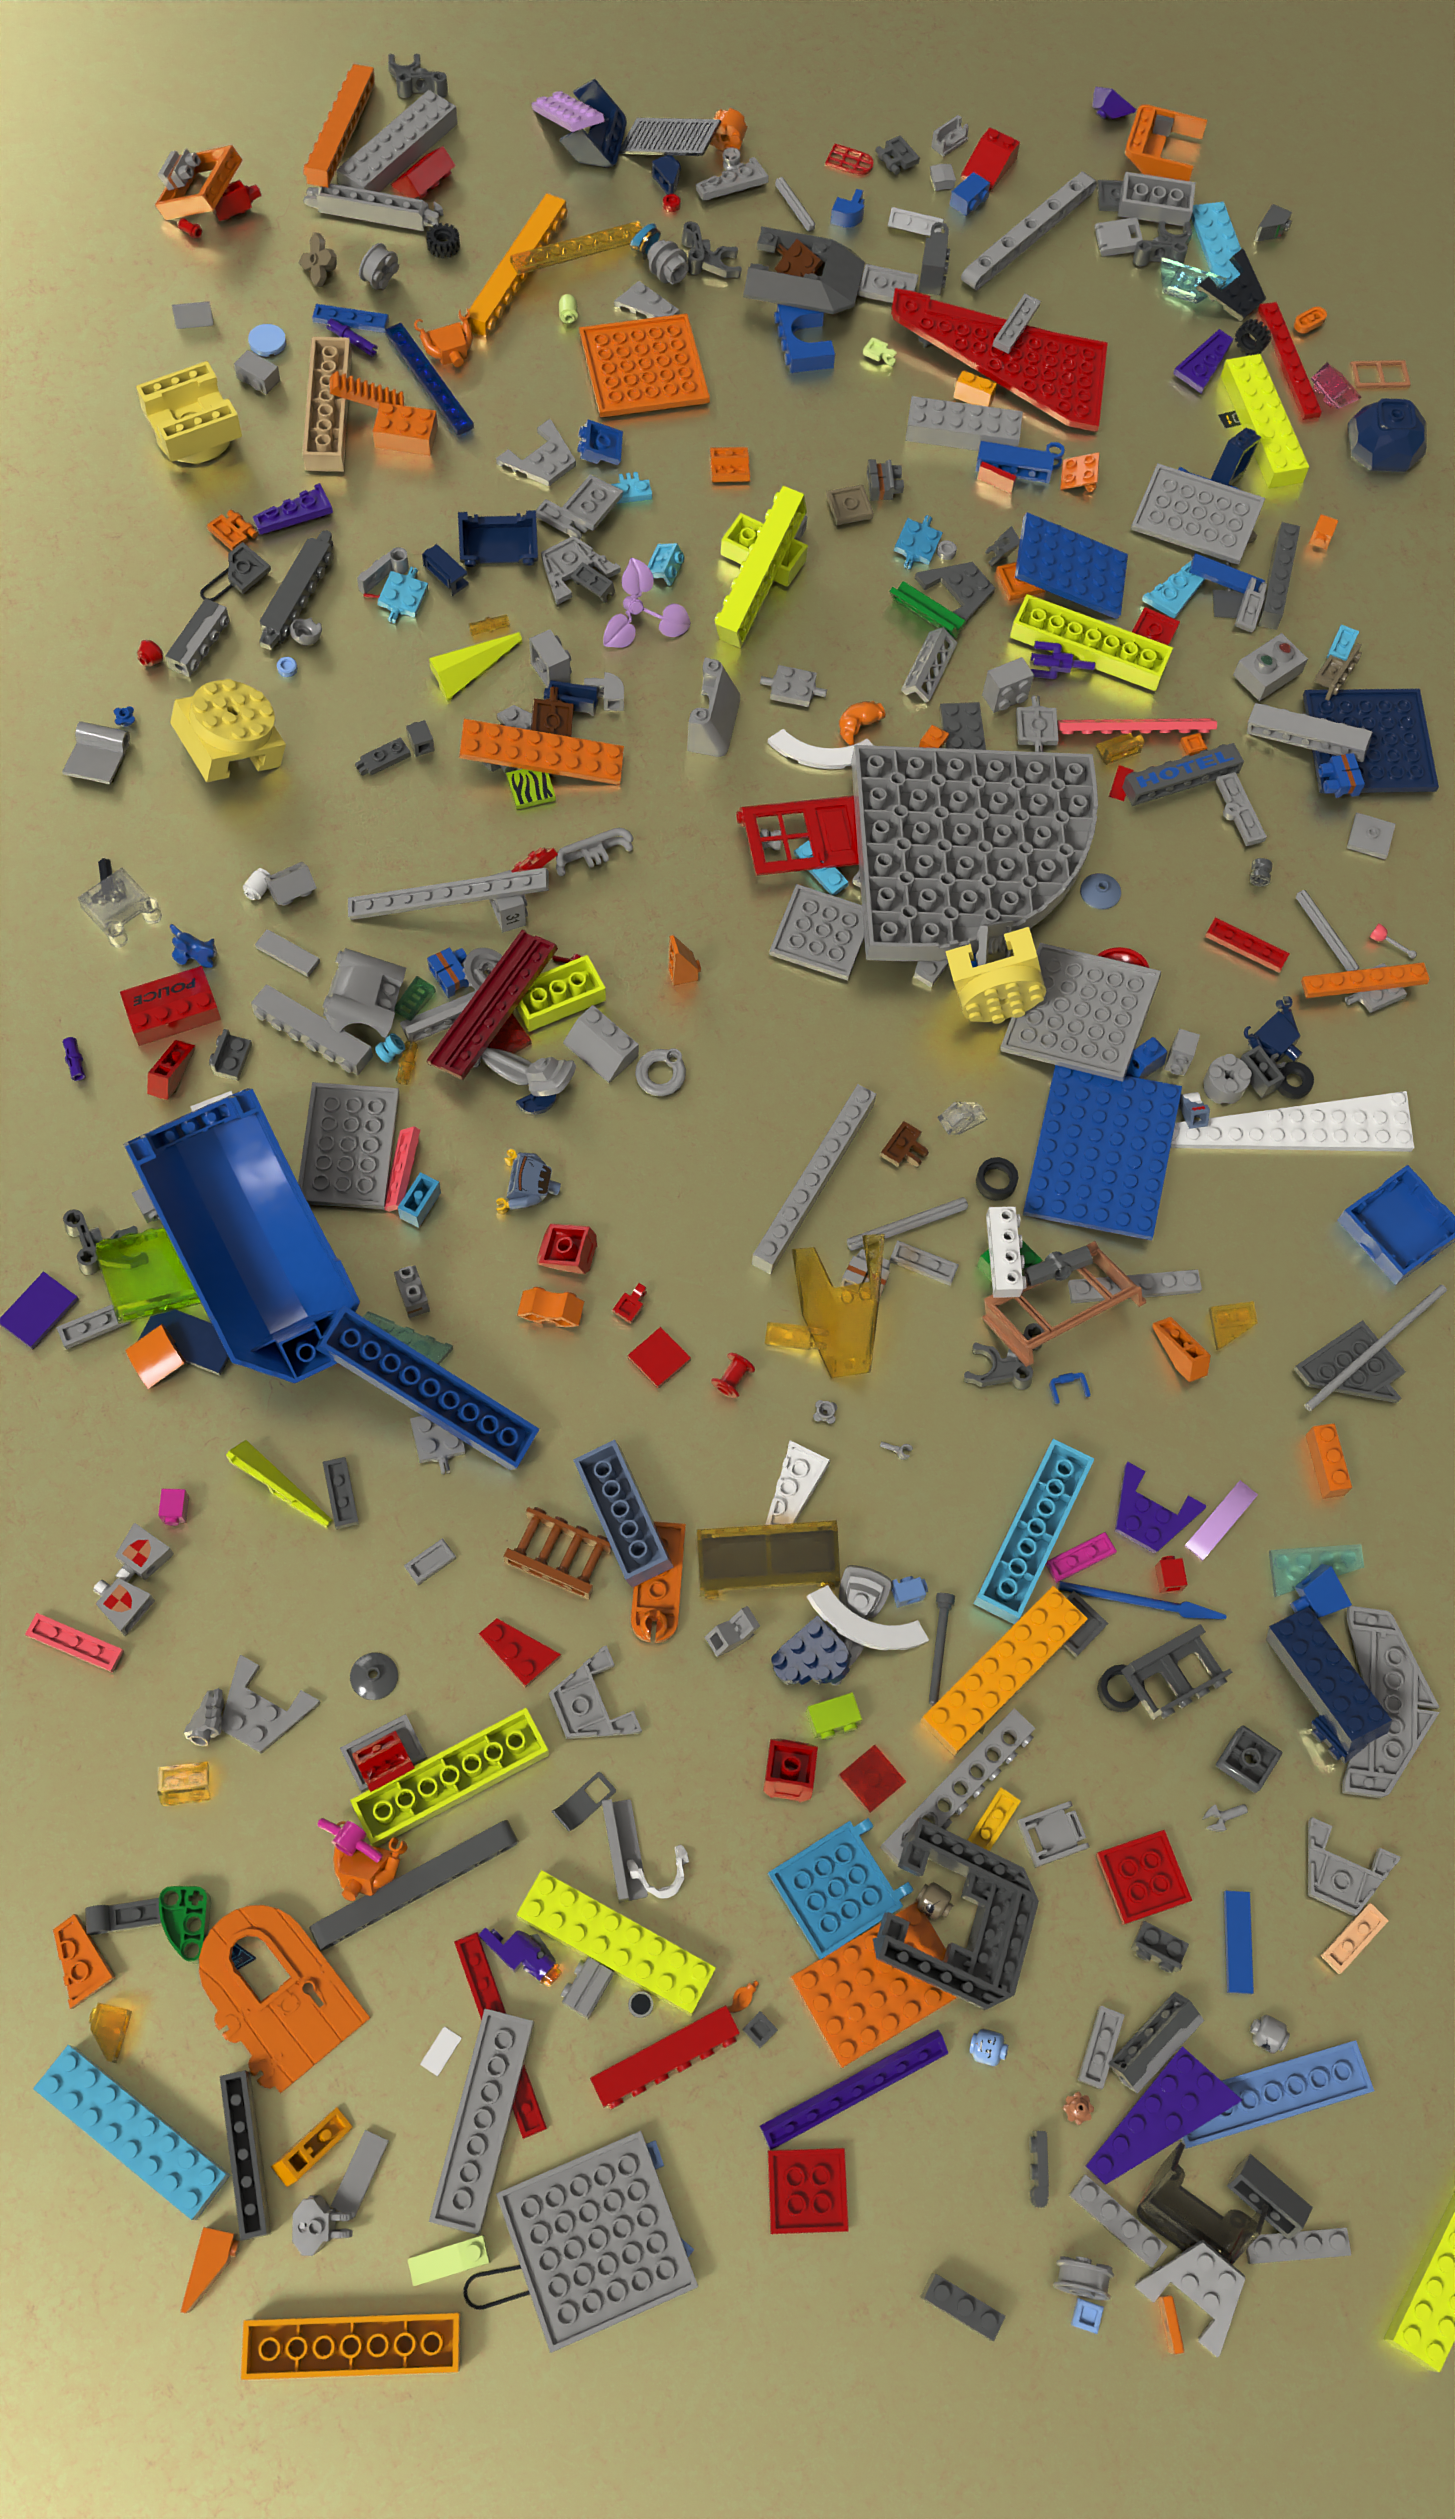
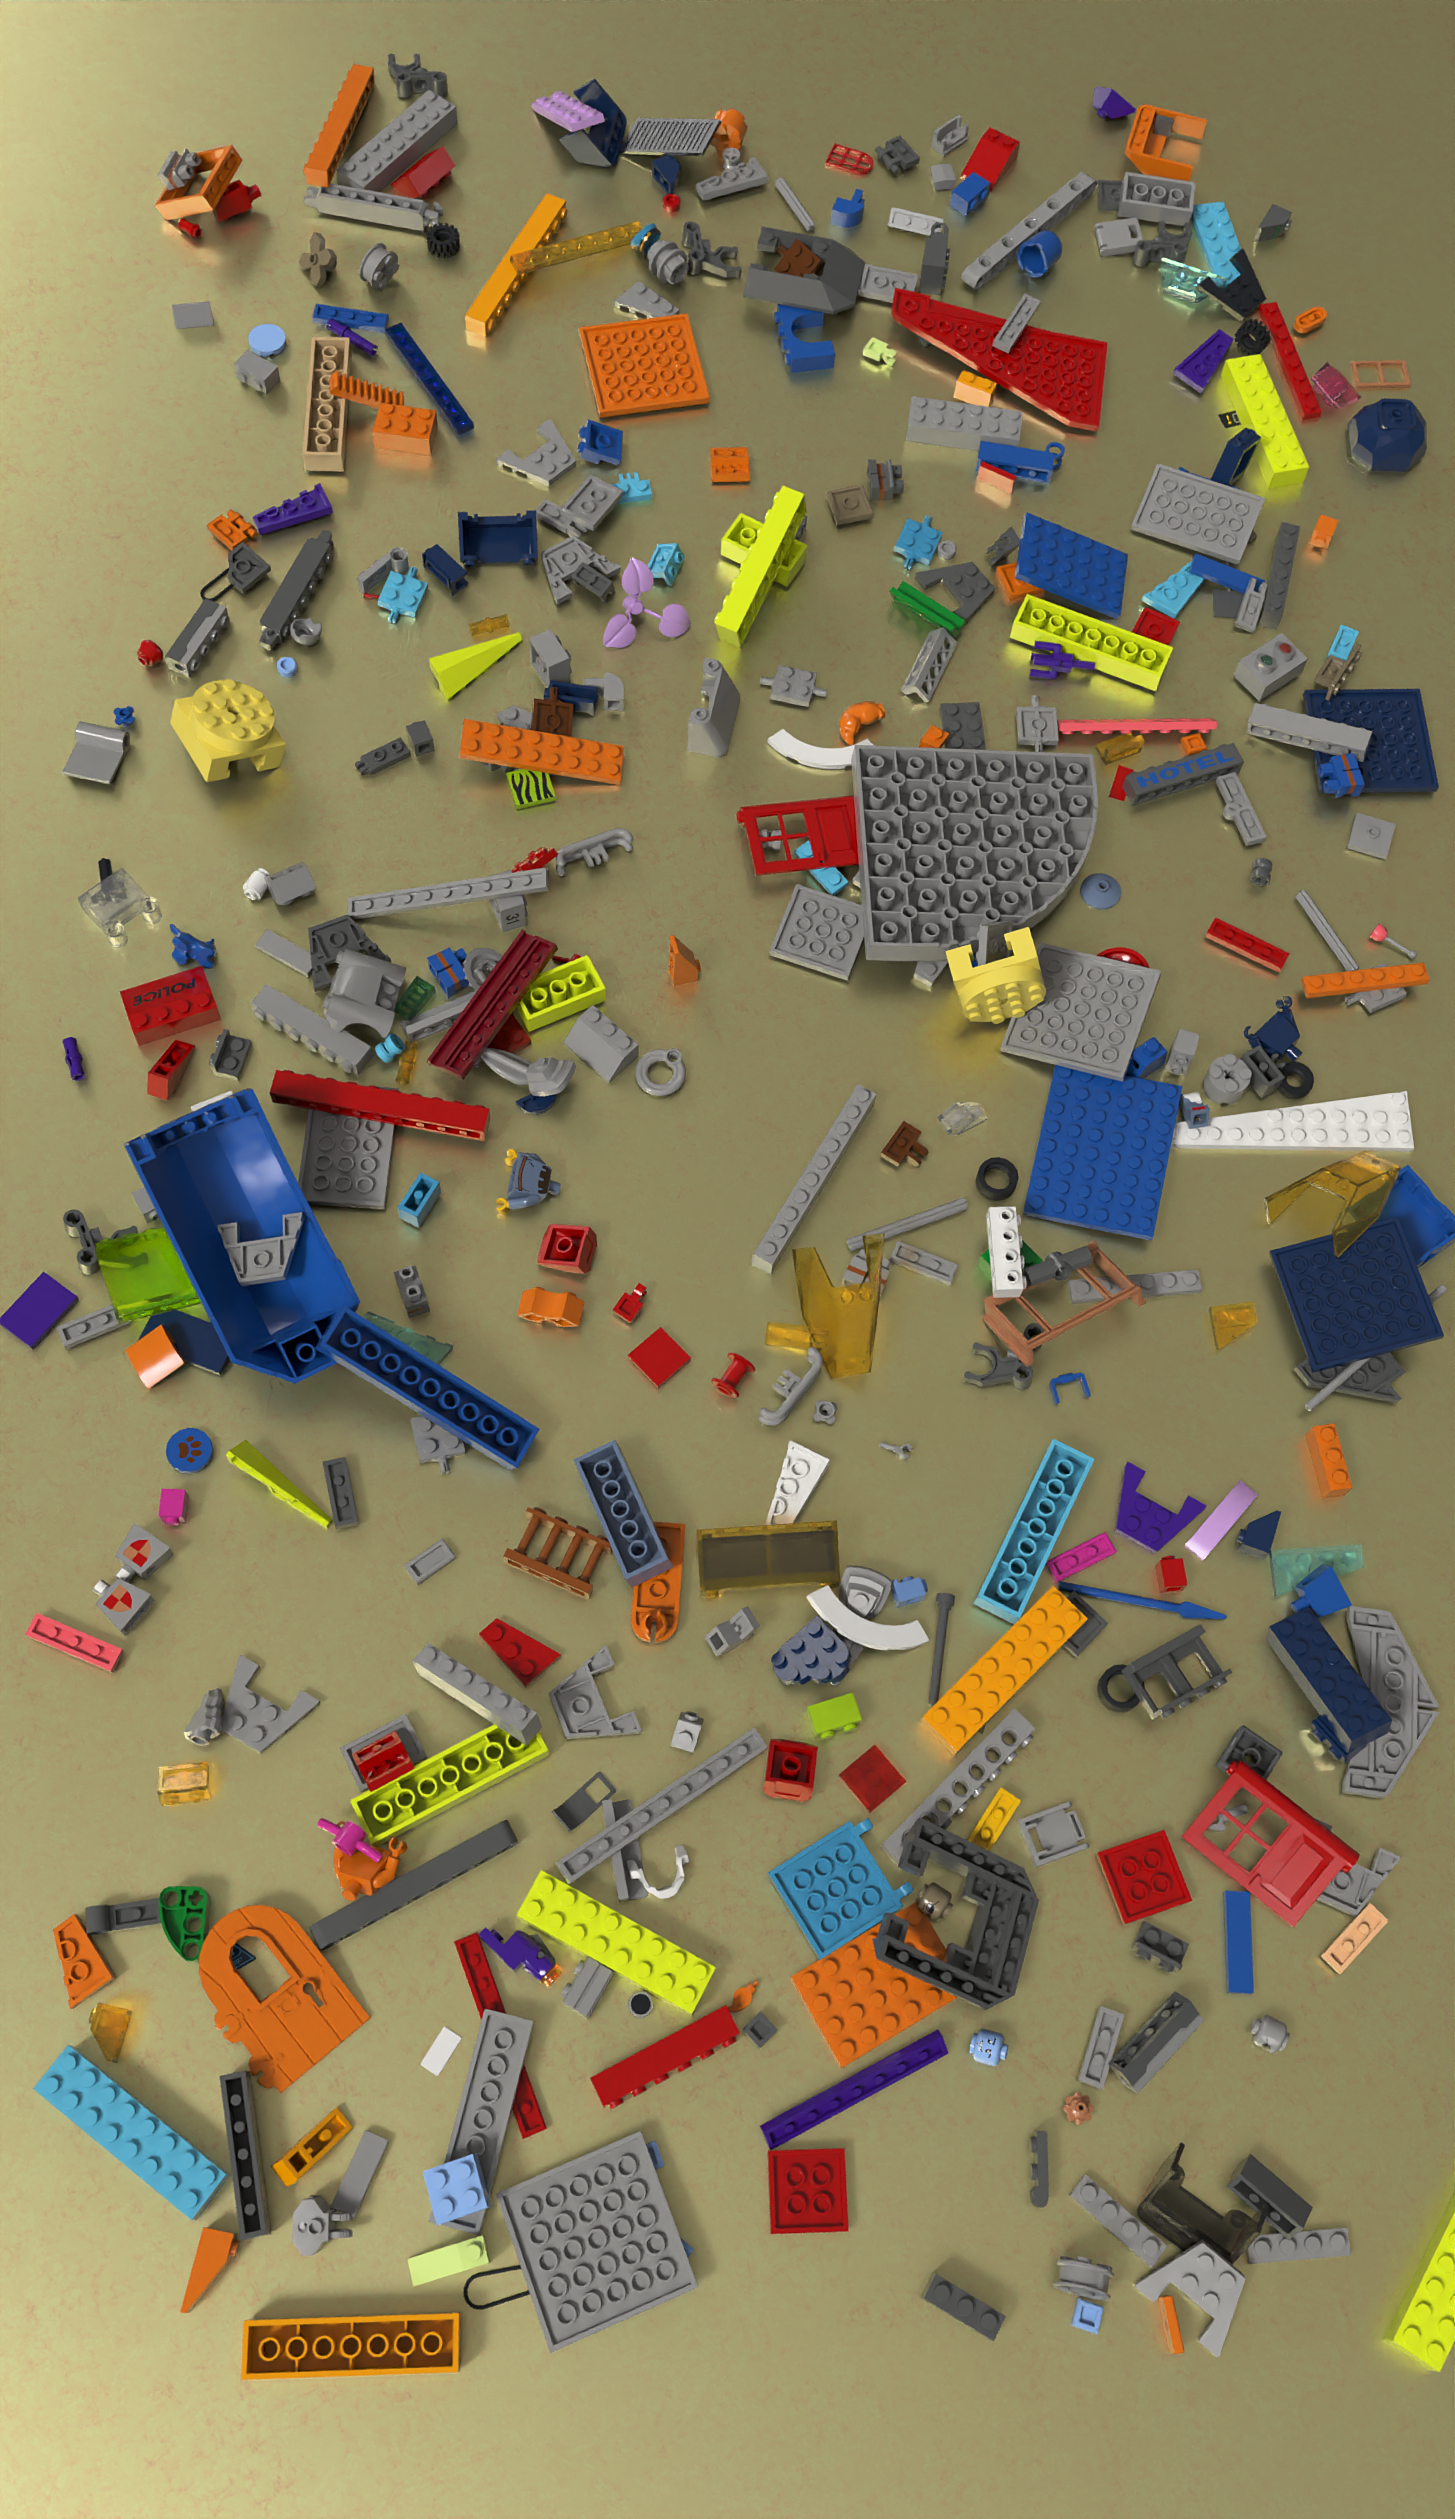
(189, 414): light yellow piece -> none
(189, 1450): none -> blue tile
(265, 1258): none -> light grey wing
(332, 937): none -> dark grey wing
(376, 1687): dark grey dish -> none
(380, 1105): none -> red brick
(401, 1167): coral plate -> none
(449, 342): orange torso -> none
(457, 2189): none -> light blue brick
(477, 1694): none -> light grey brick
(568, 309): yellowish green brick -> none
(661, 1806): none -> light grey plate
(687, 1731): none -> light grey bracket
(792, 1389): none -> light grey piece
(1008, 685): light grey brick -> none
(1039, 253): none -> blue cylinder
(1080, 472): orange hinge -> none
(1171, 2108): dark purple wing -> none
(1184, 1351): orange slope -> none
(1258, 1535): none -> dark blue slope
(1288, 2091): medium blue plate -> none
(1296, 1863): none -> red door
(1356, 1302): none -> dark blue plate
(1359, 1180): none -> clear yellow windscreen

